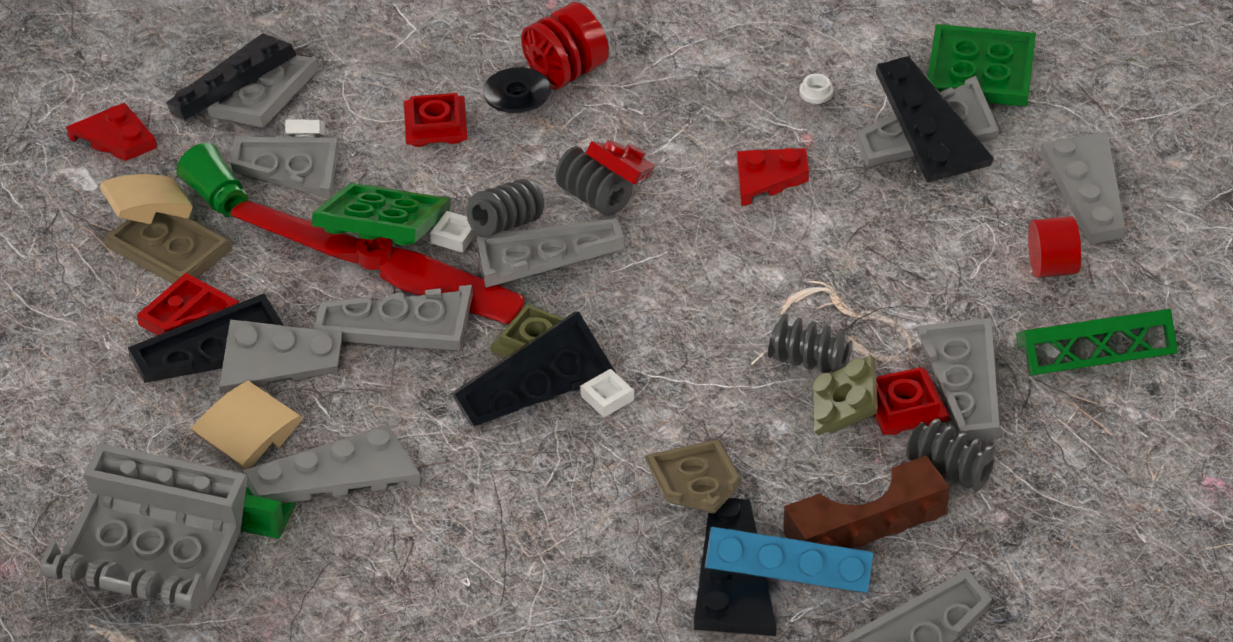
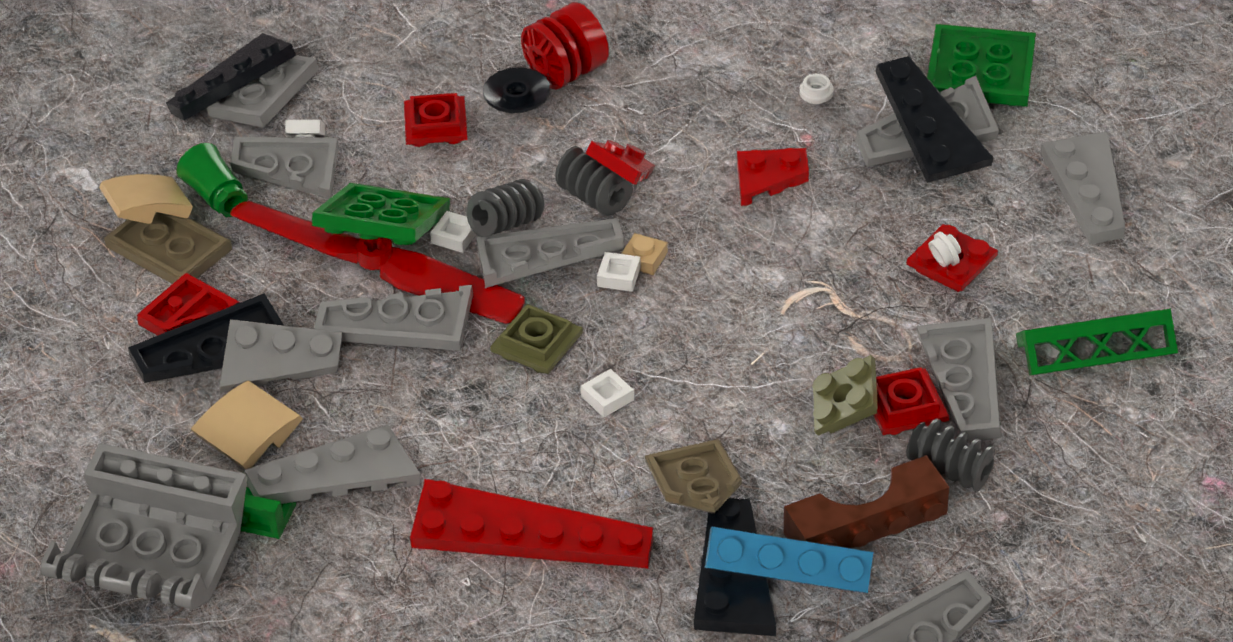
(114, 132): red wing -> none
(501, 525): none -> red wing
(534, 373): black wing -> none
(618, 271): none -> white plate
(650, 251): none -> tan plate
(809, 346): dark grey piece -> none
(945, 249): none -> white plate
(974, 258): none -> red piece
(1054, 246): red piece -> none

